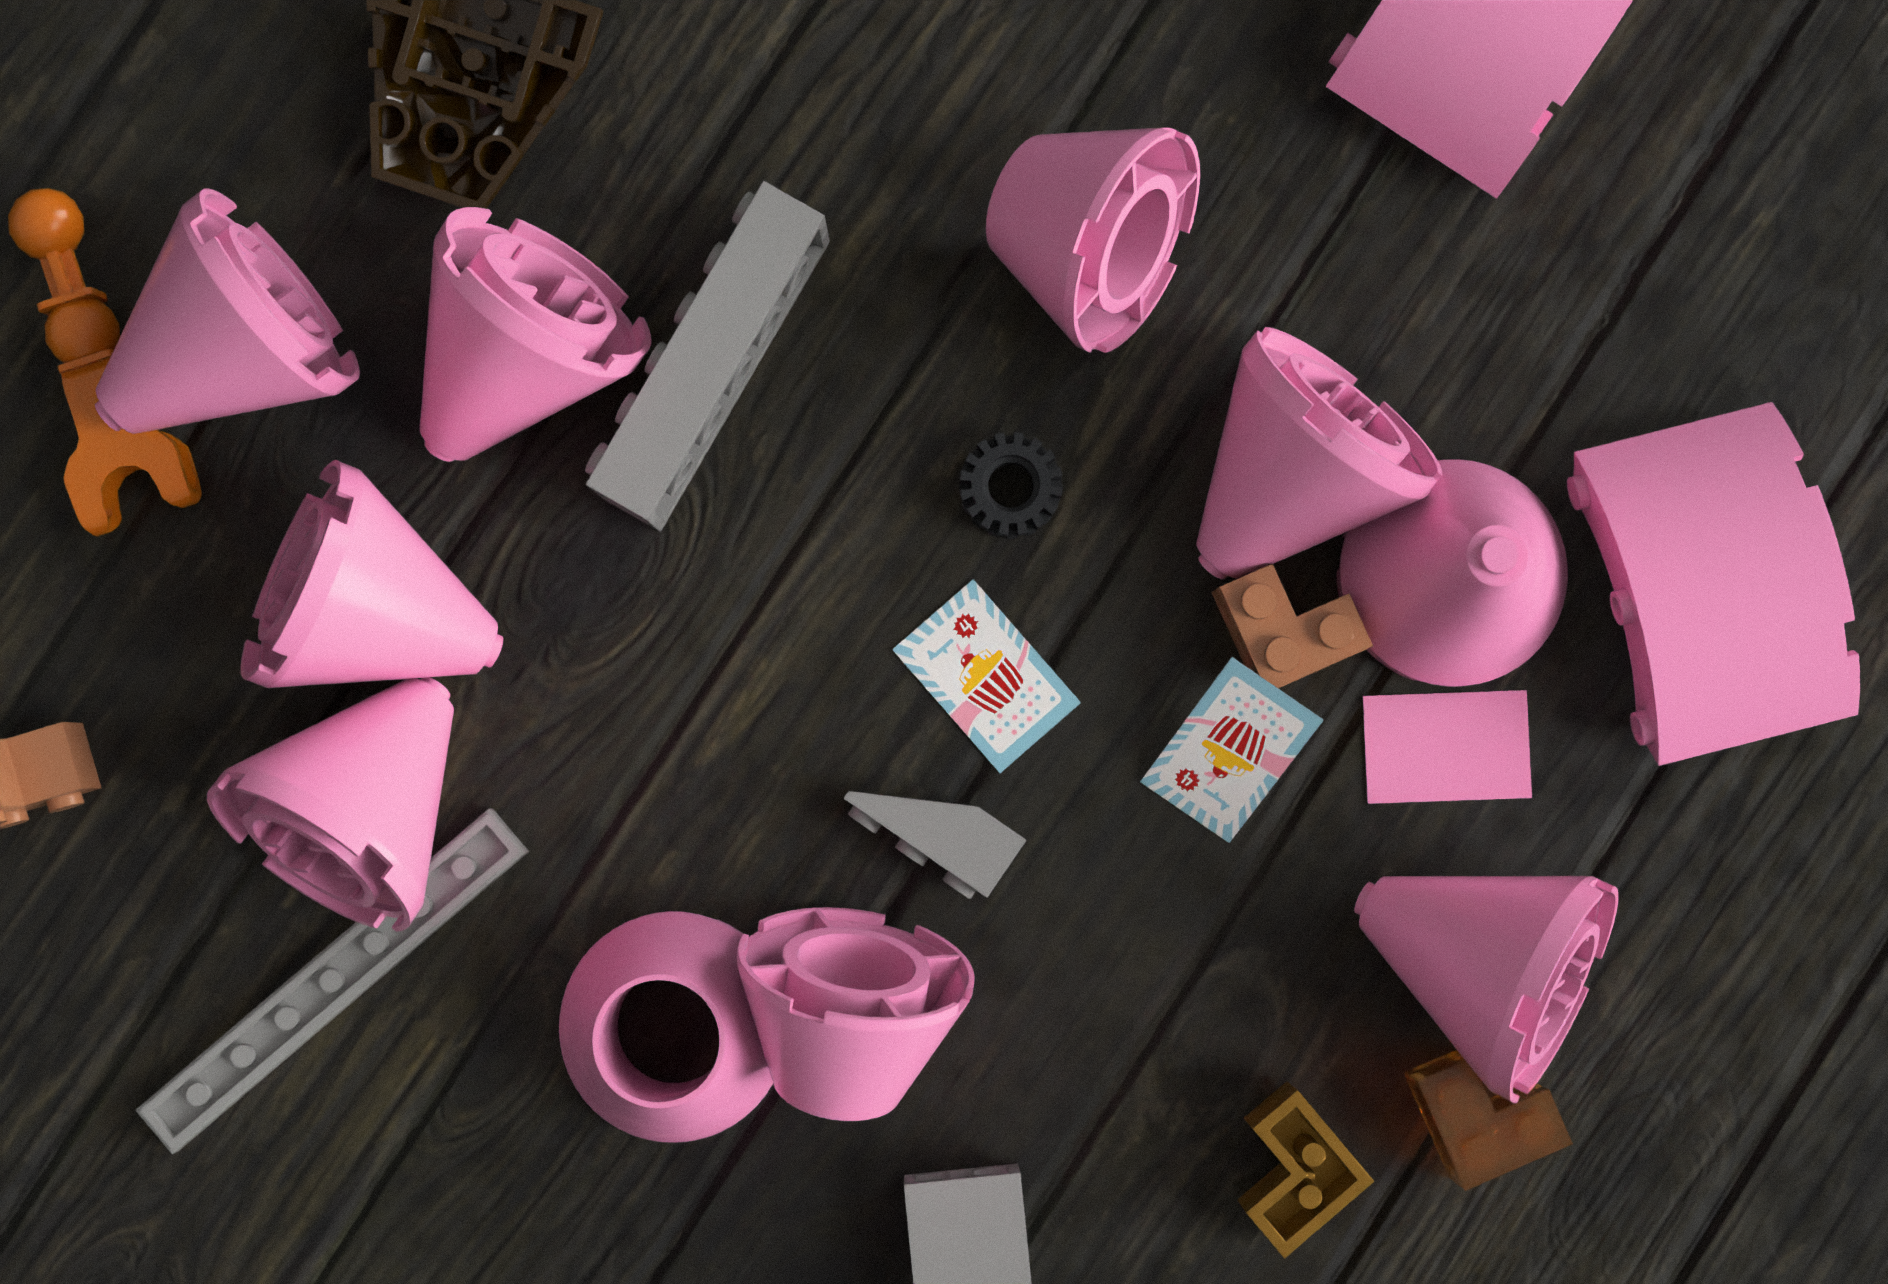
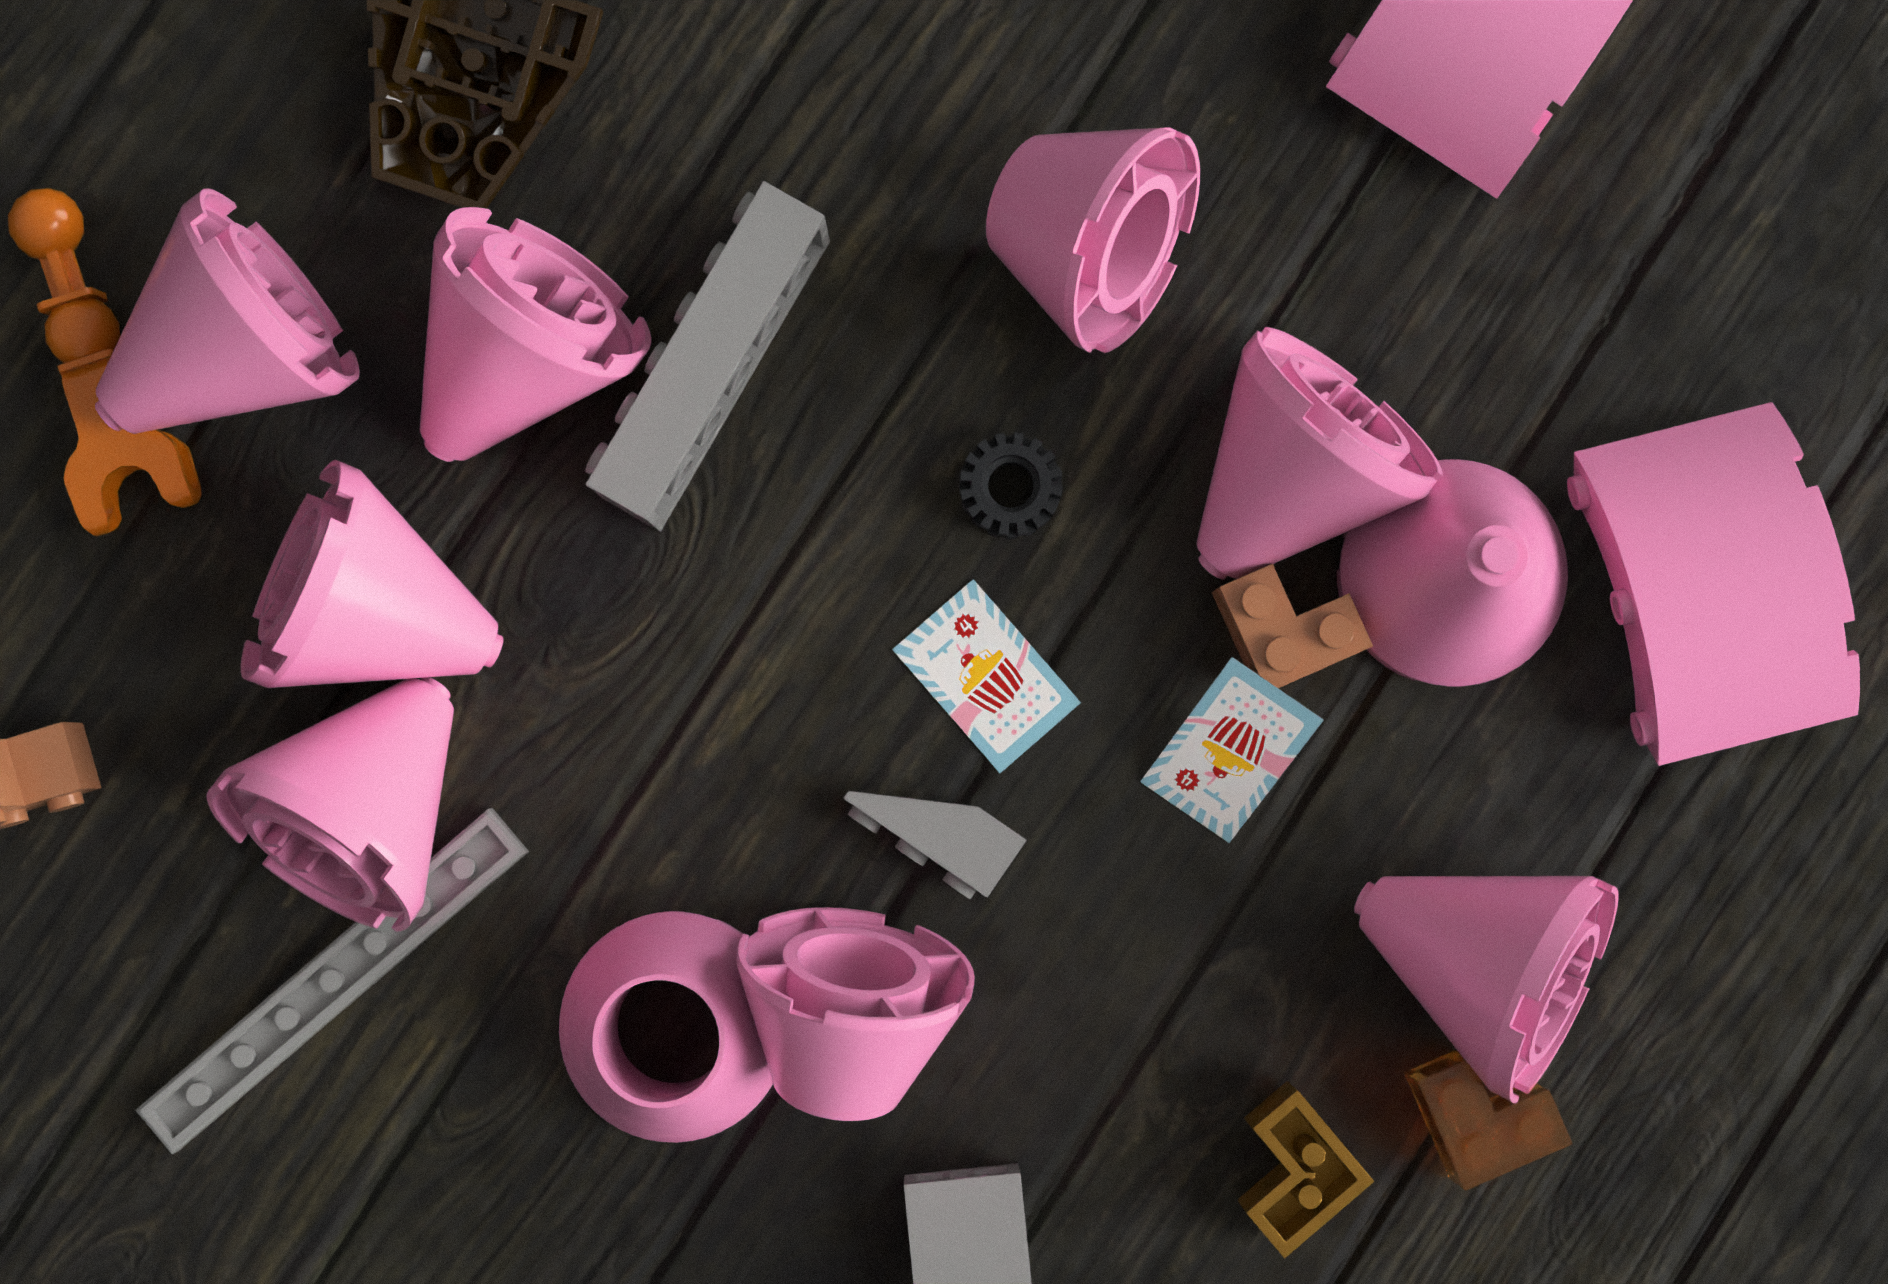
(1447, 746): bright pink sticker -> none

